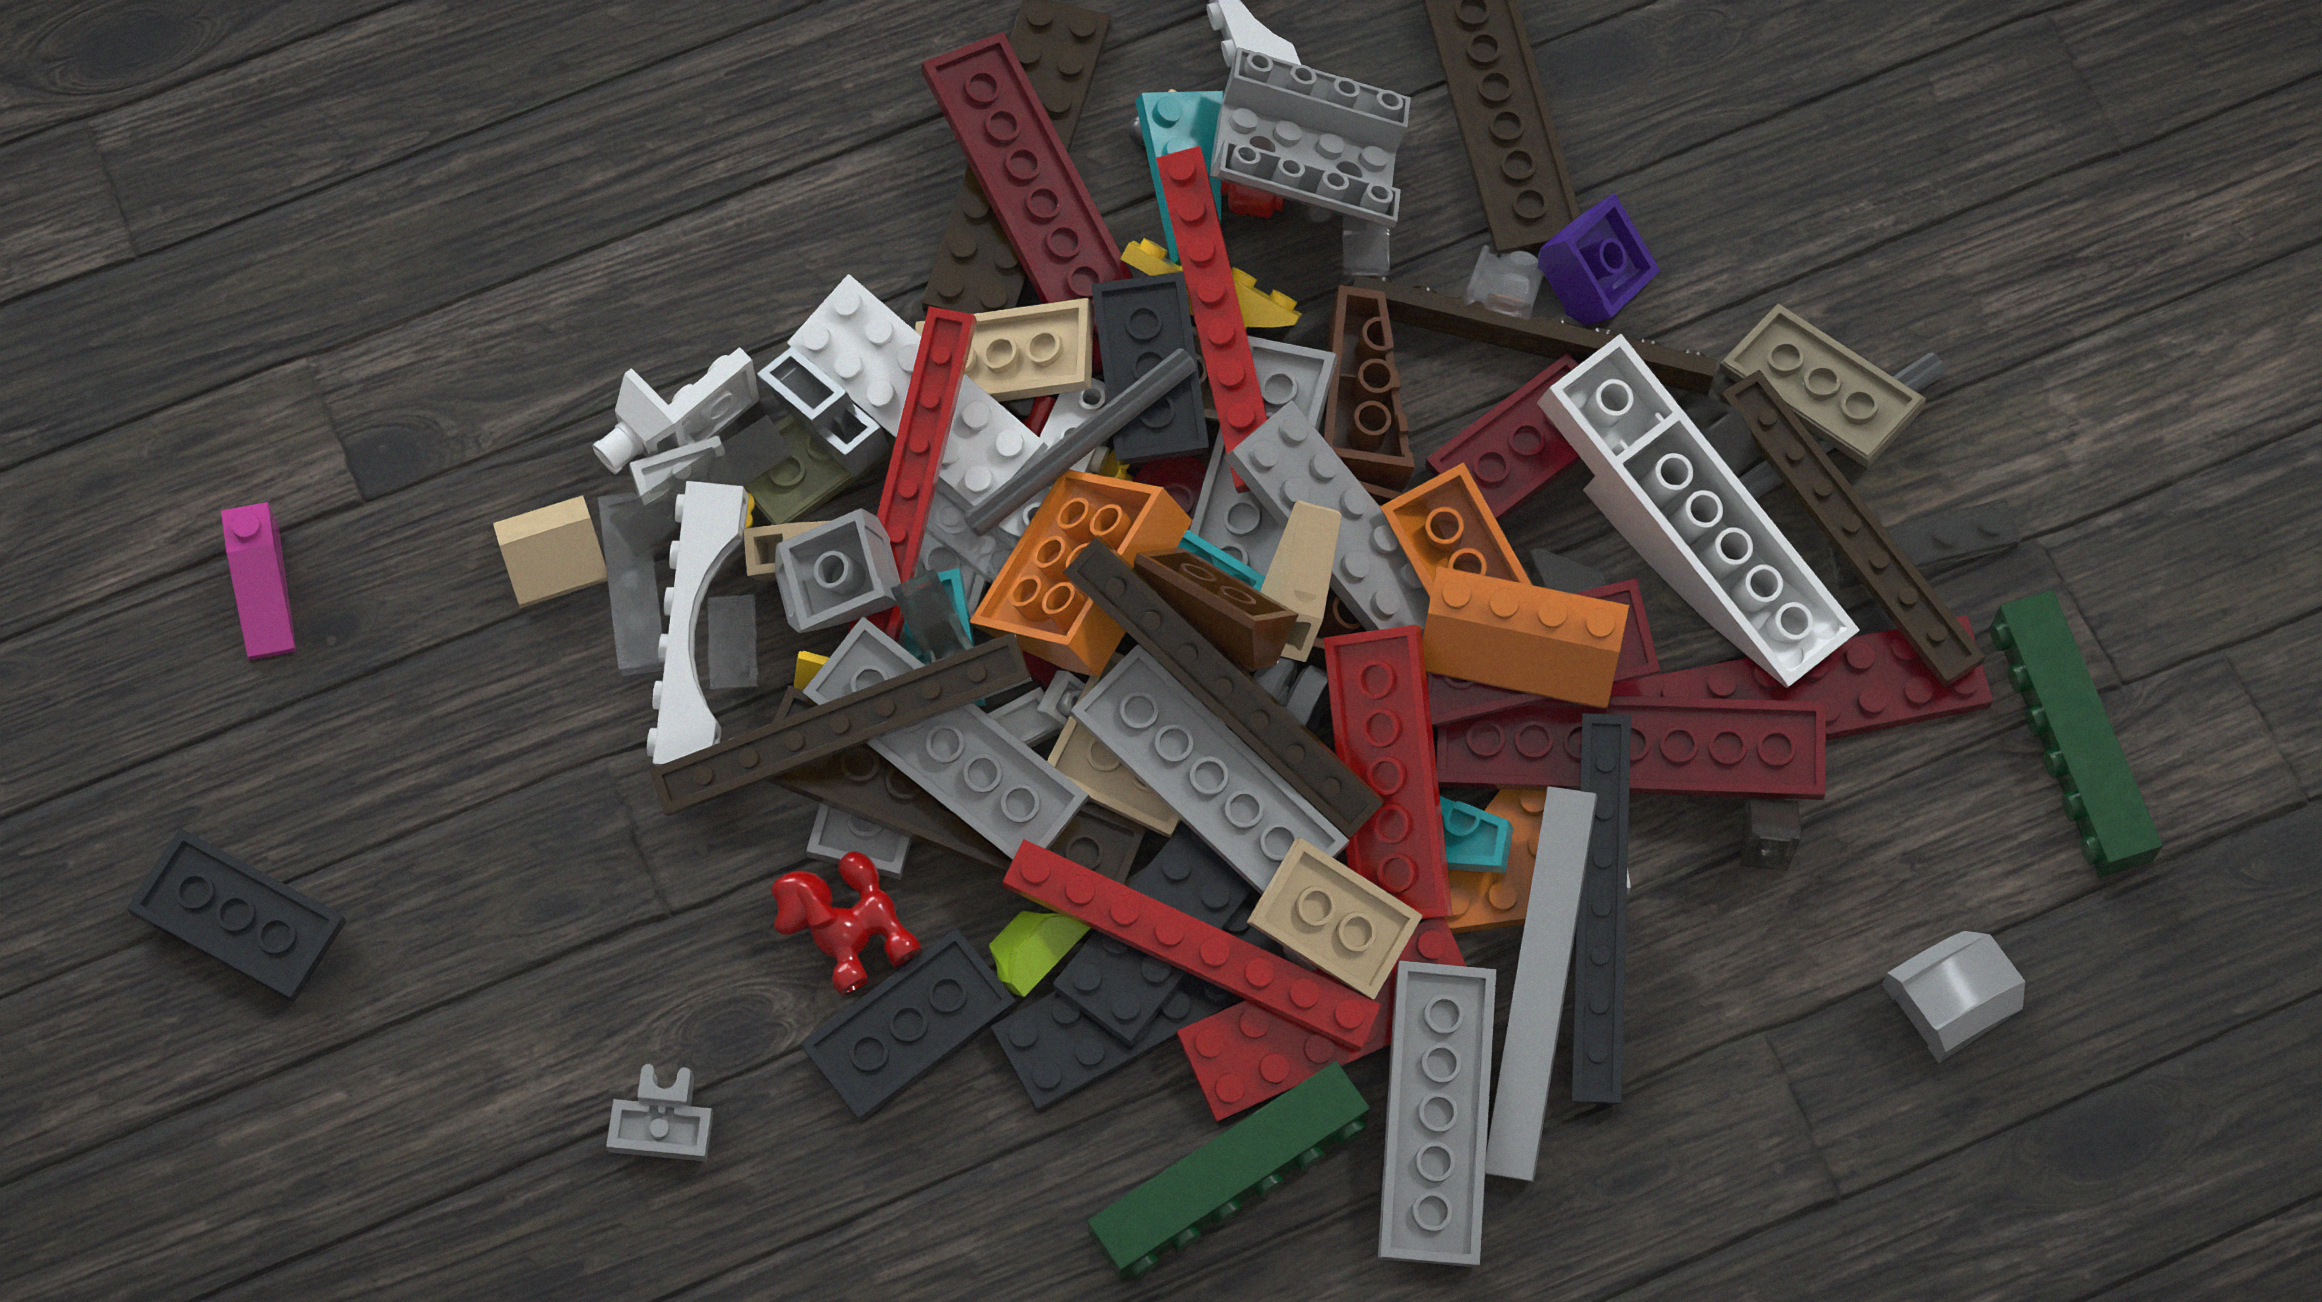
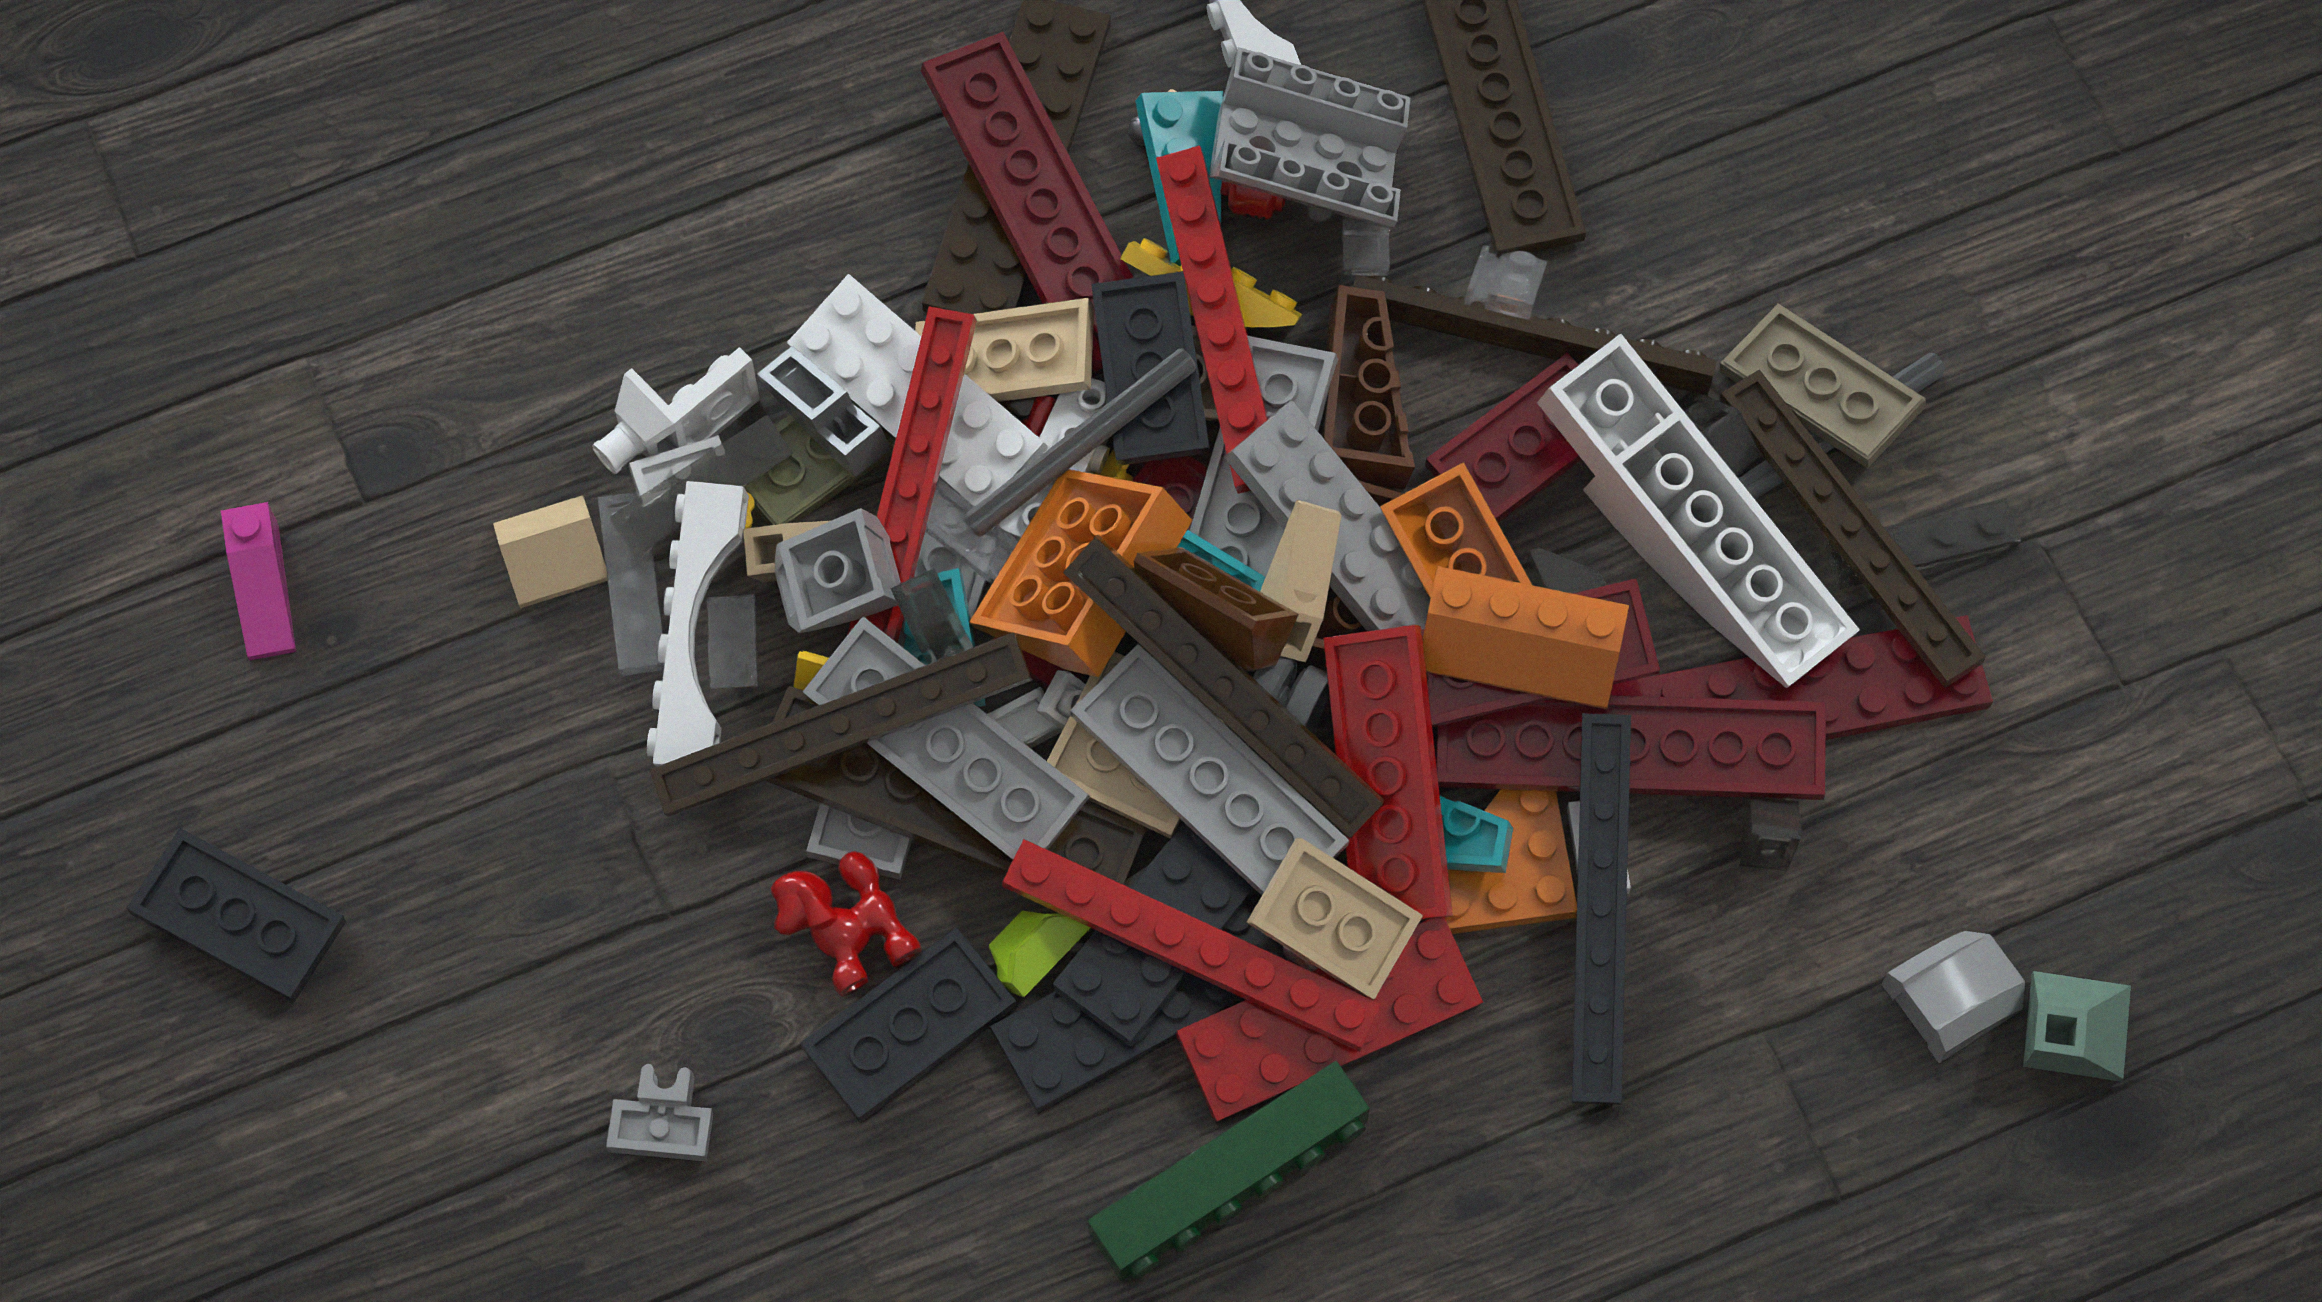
(1437, 1114): light grey plate -> none
(1540, 984): light grey tile -> none
(1597, 262): dark purple slope -> none
(2075, 734): dark green brick -> none
(2077, 1026): none -> sand green slope

